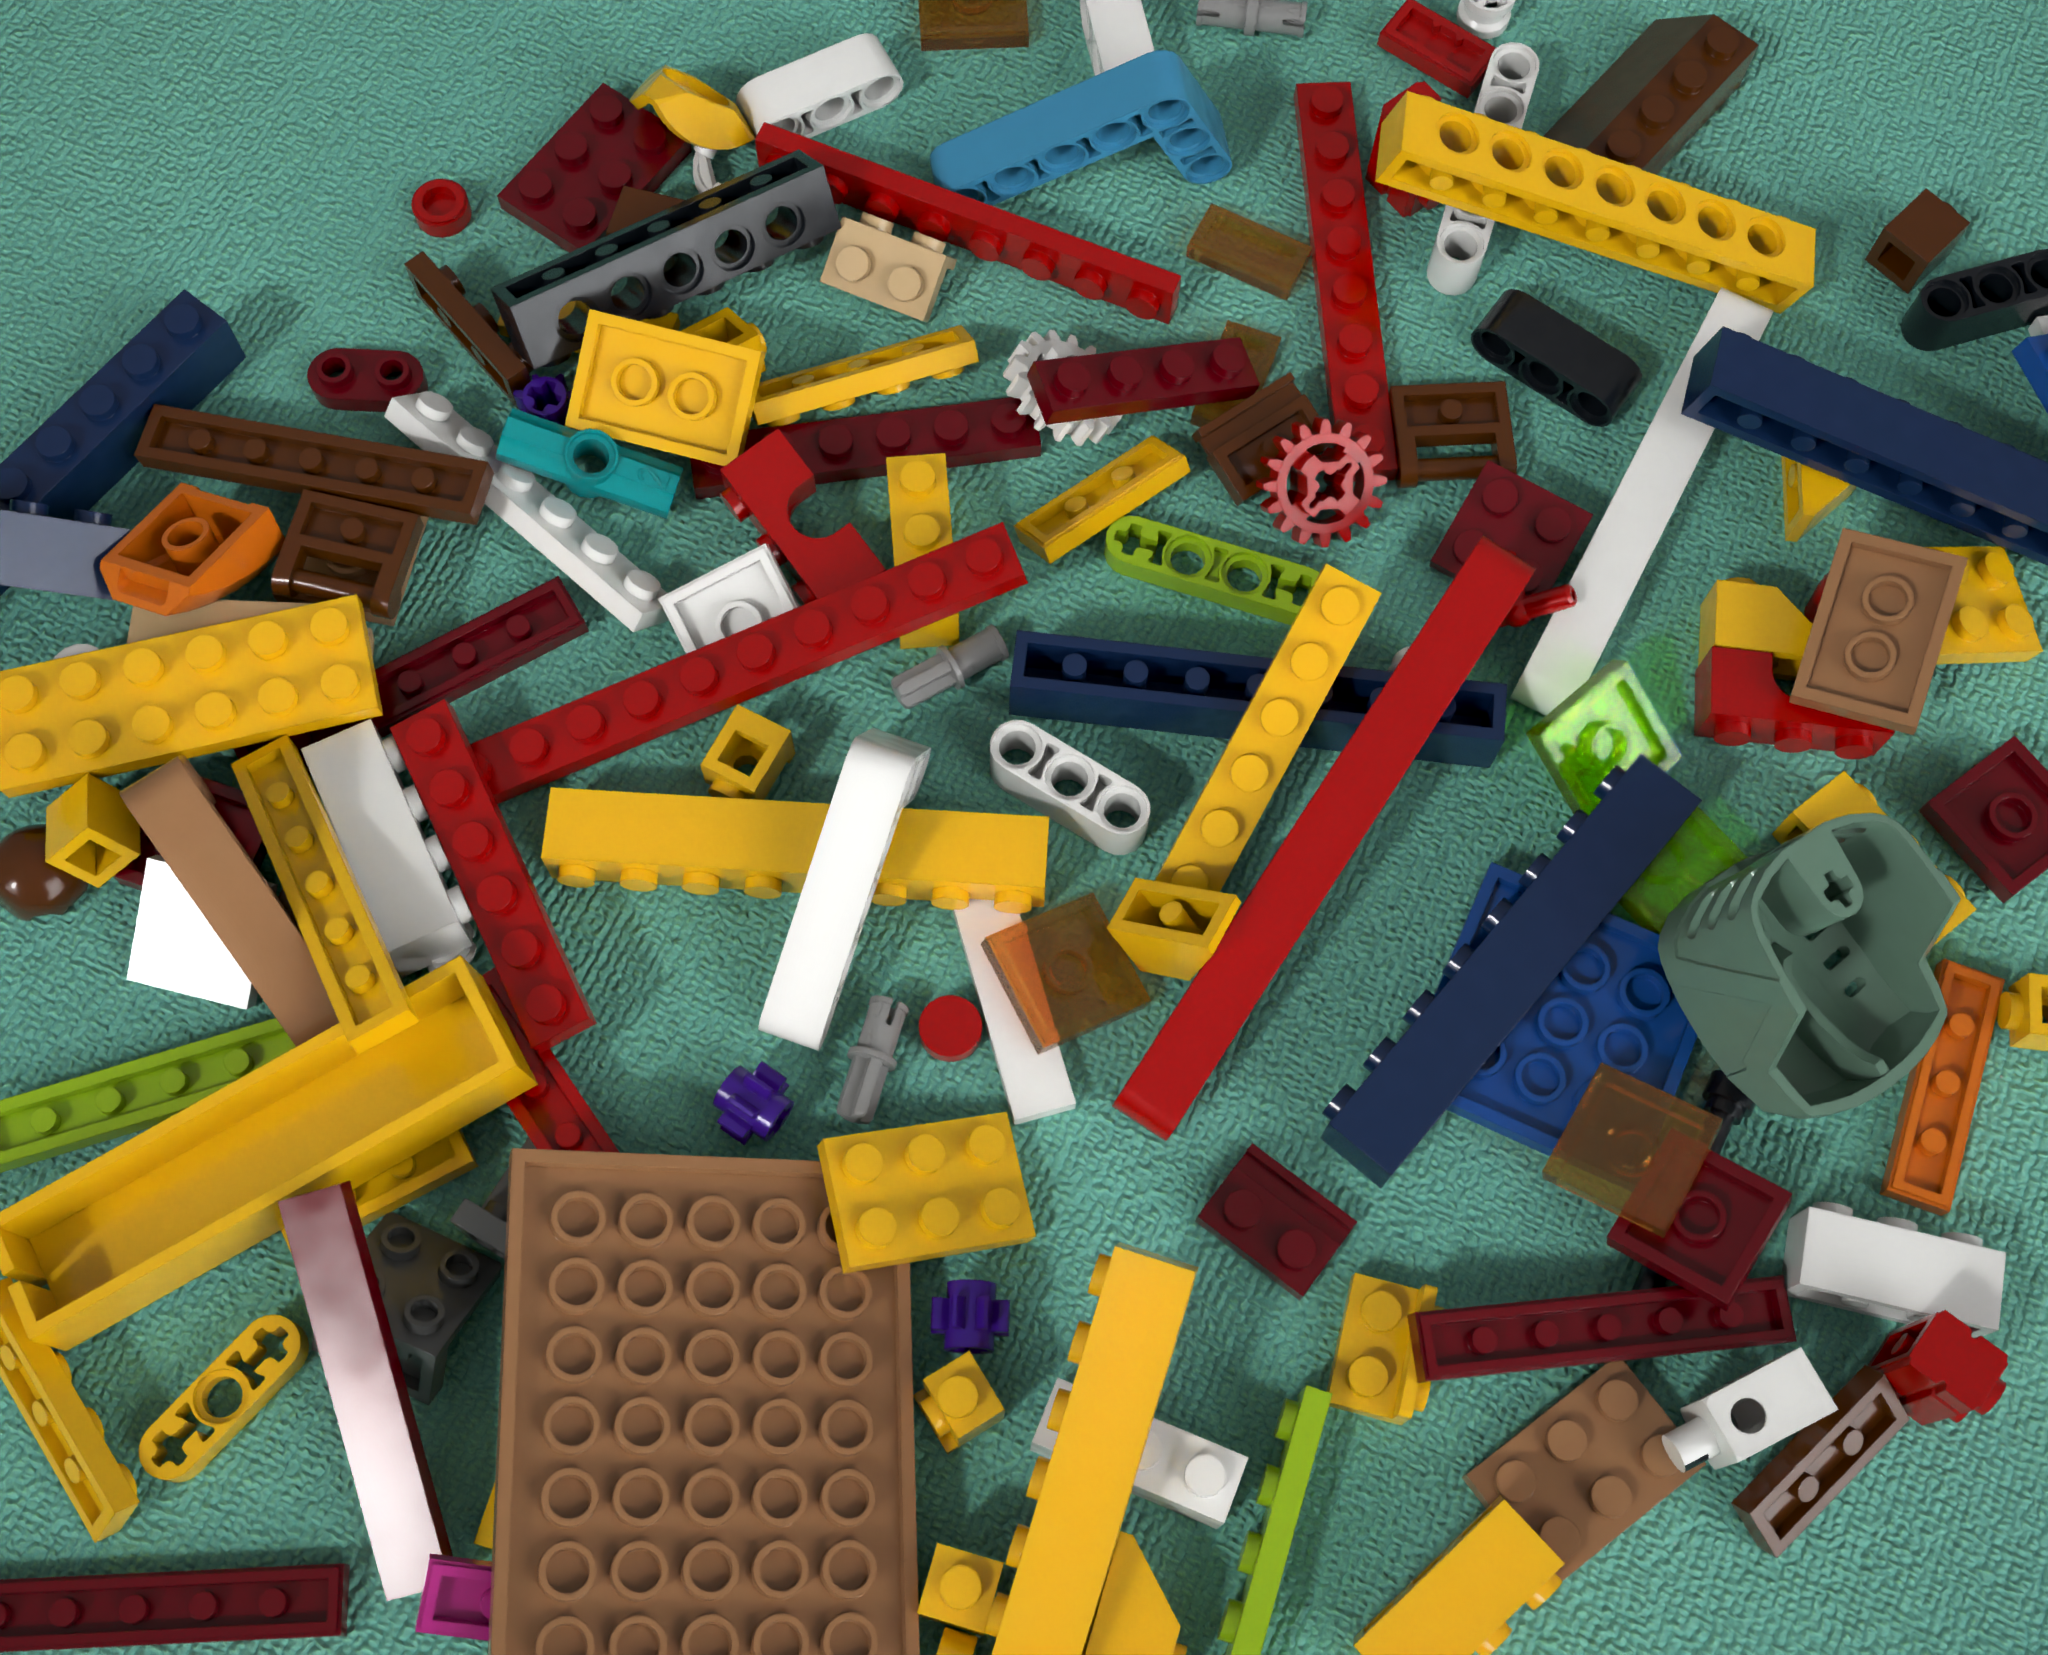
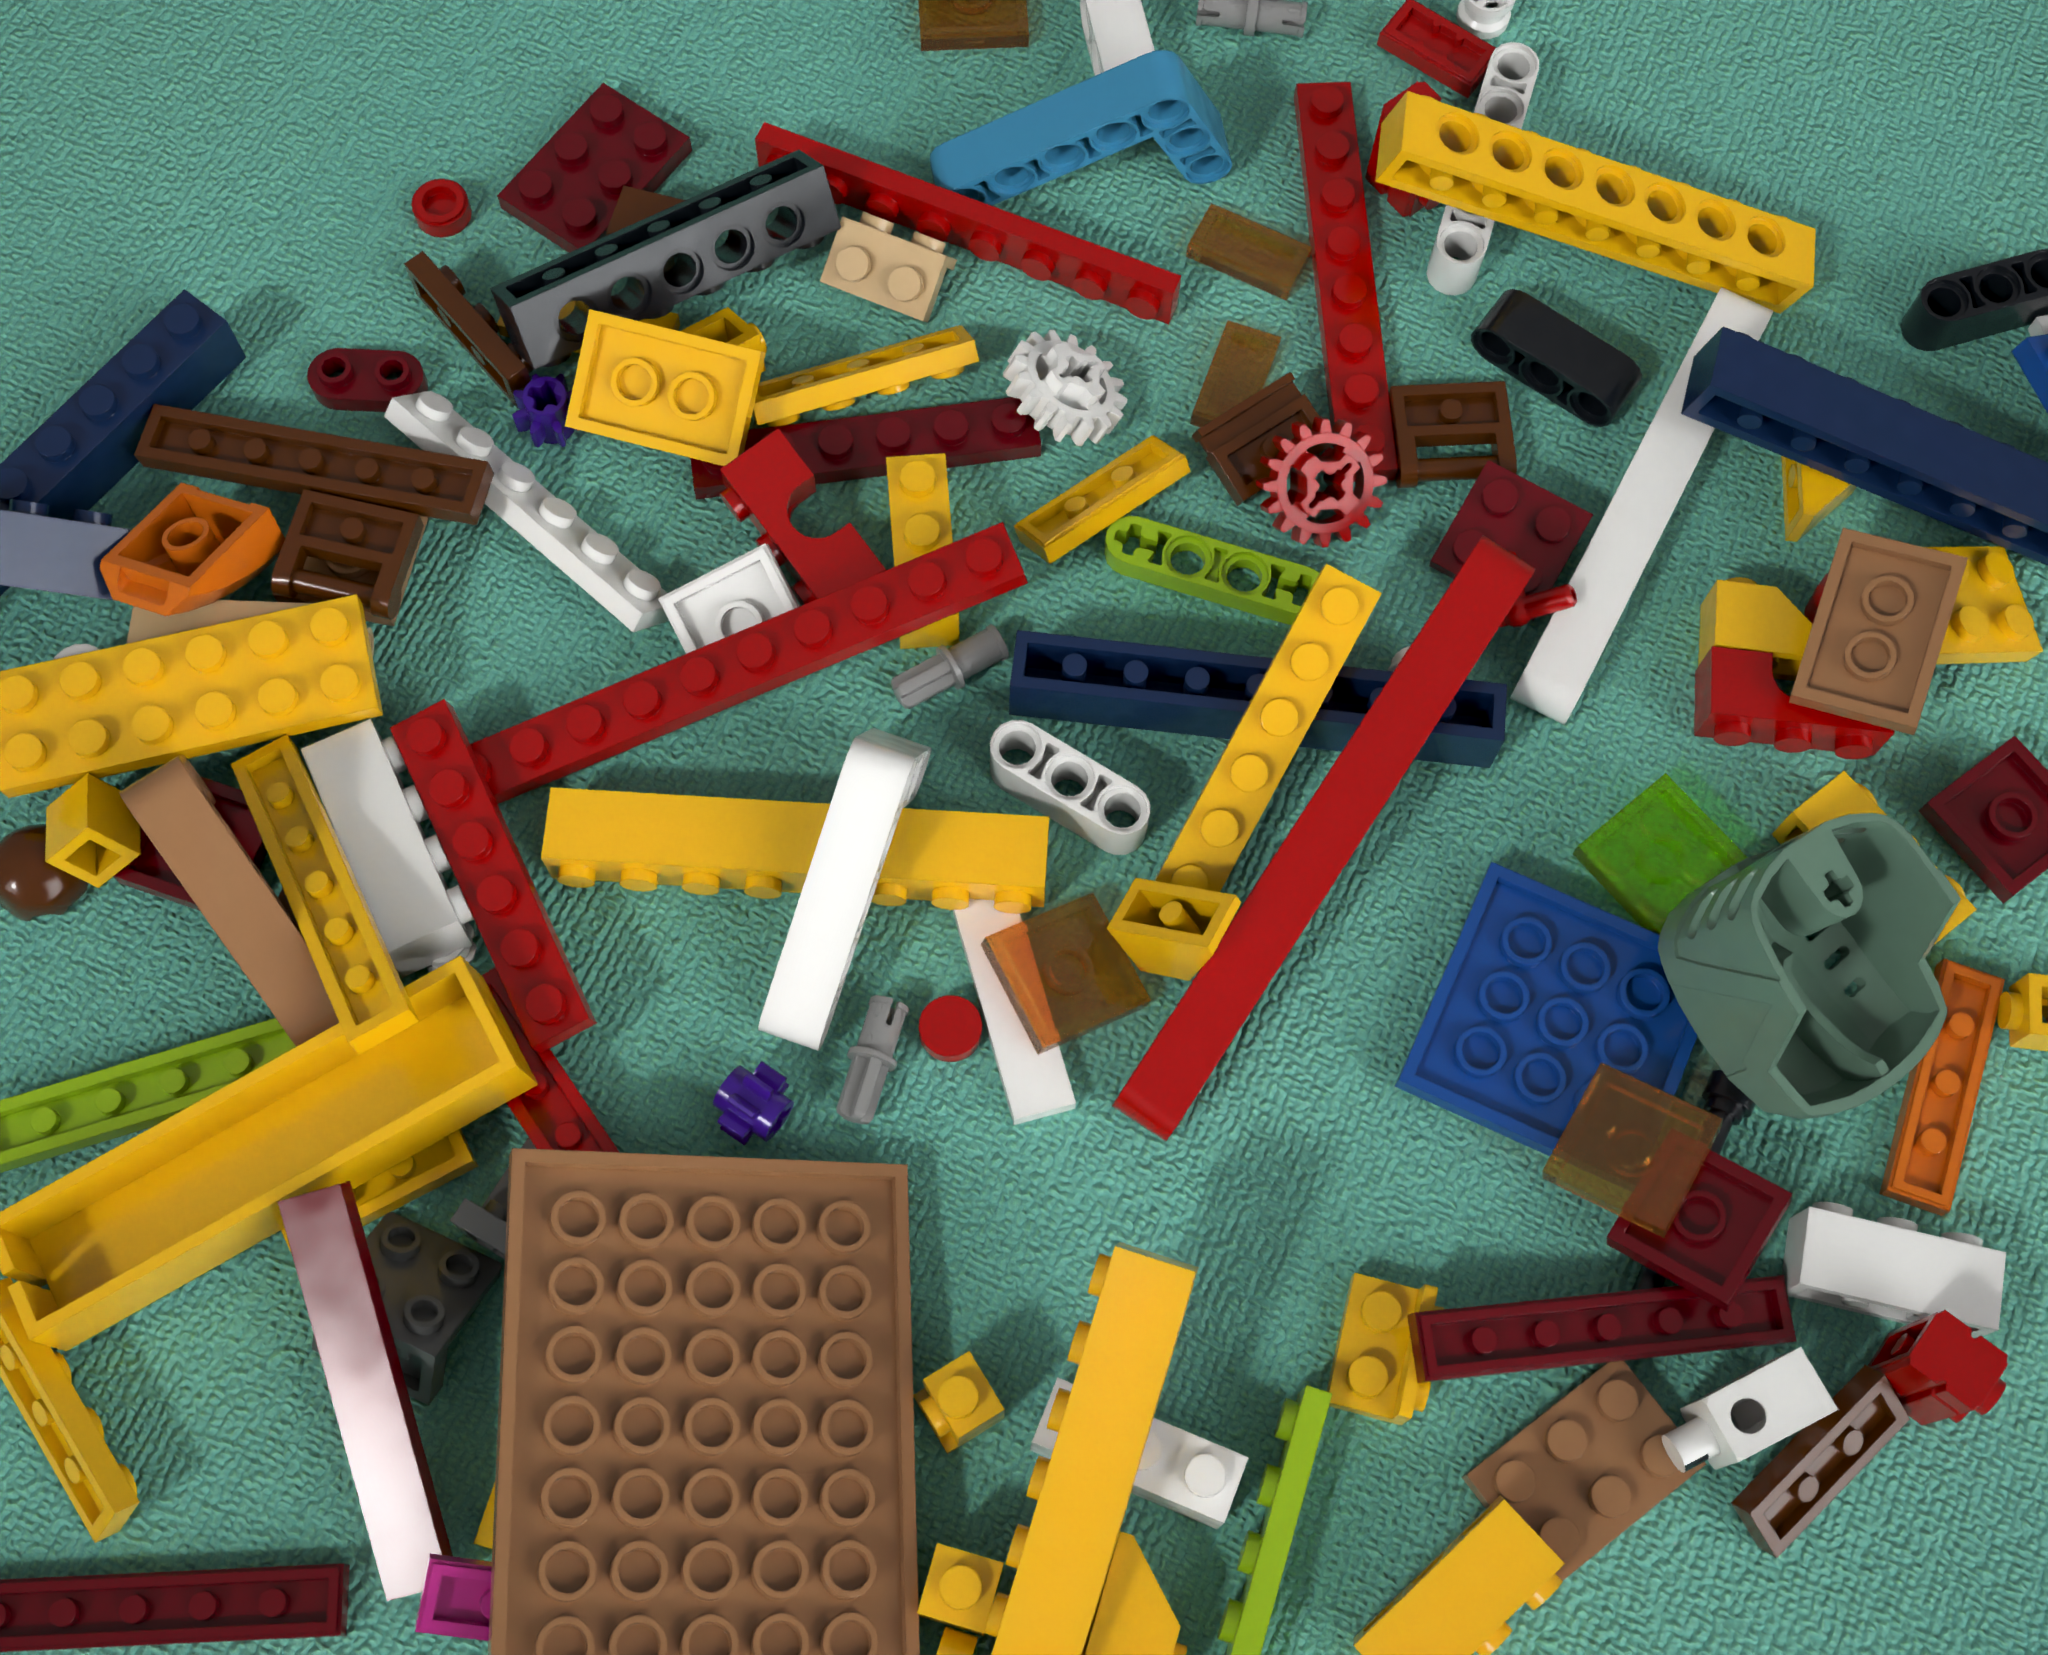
(178, 946): white tile -> none
(198, 1447): yellow beam -> none
(466, 658): dark red tile -> none
(552, 452): teal piece -> none
(696, 116): yellow hat -> none
(742, 741): yellow brick -> none
(823, 88): white beam -> none
(925, 1191): yellow plate -> none
(970, 1316): dark purple gear -> none
(1142, 380): dark red plate -> none
(1275, 1221): dark red plate -> none
(1508, 971): dark blue brick -> none
(1597, 728): clear neon green plate -> none
(1658, 92): reddish brown slope -> none
(1917, 240): reddish brown brick -> none

